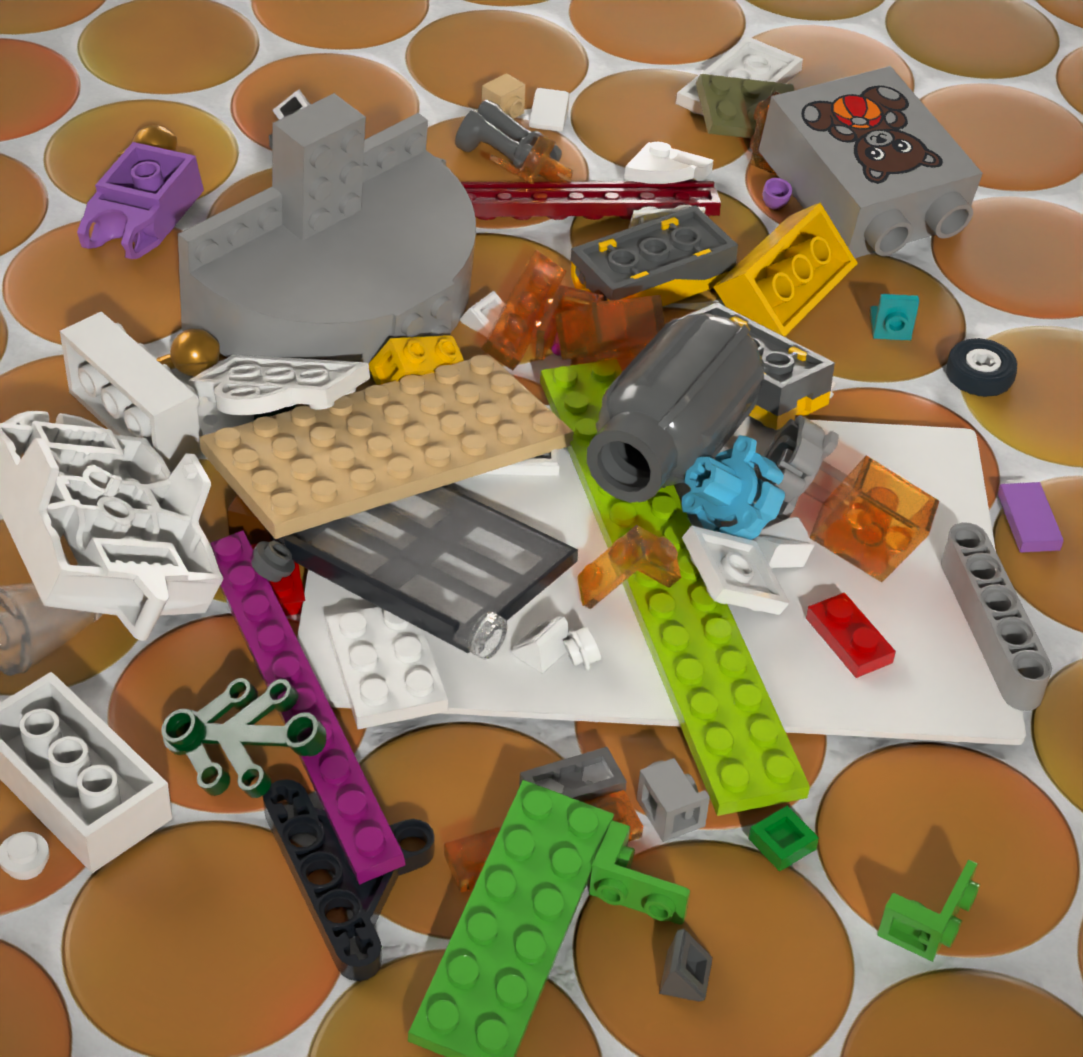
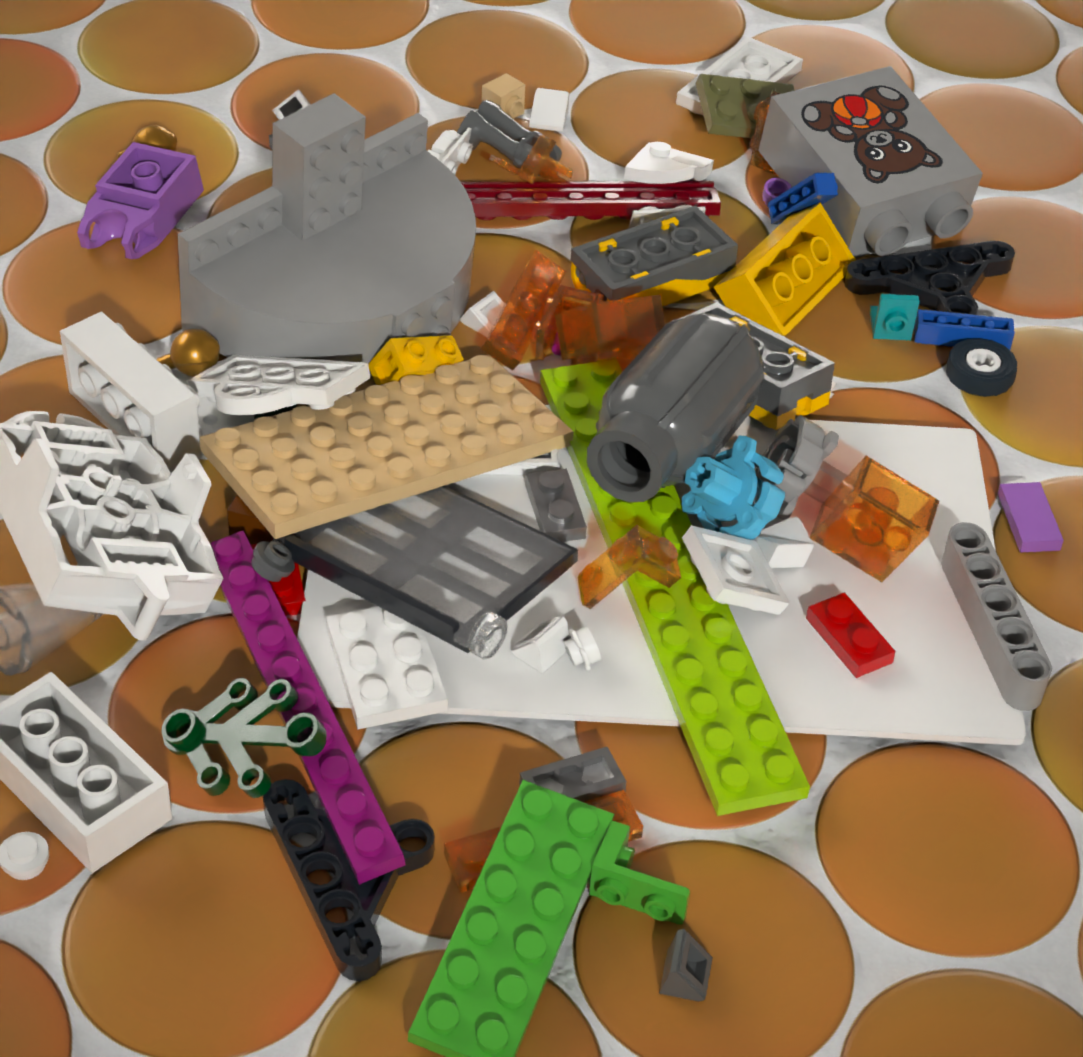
(452, 148): none -> white hinge
(556, 505): none -> flat silver piece
(671, 799): light grey brick -> none
(783, 838): green plate -> none
(810, 191): none -> blue piece
(923, 930): bright green bracket -> none
(952, 328): none -> blue piece
(985, 260): none -> black beam

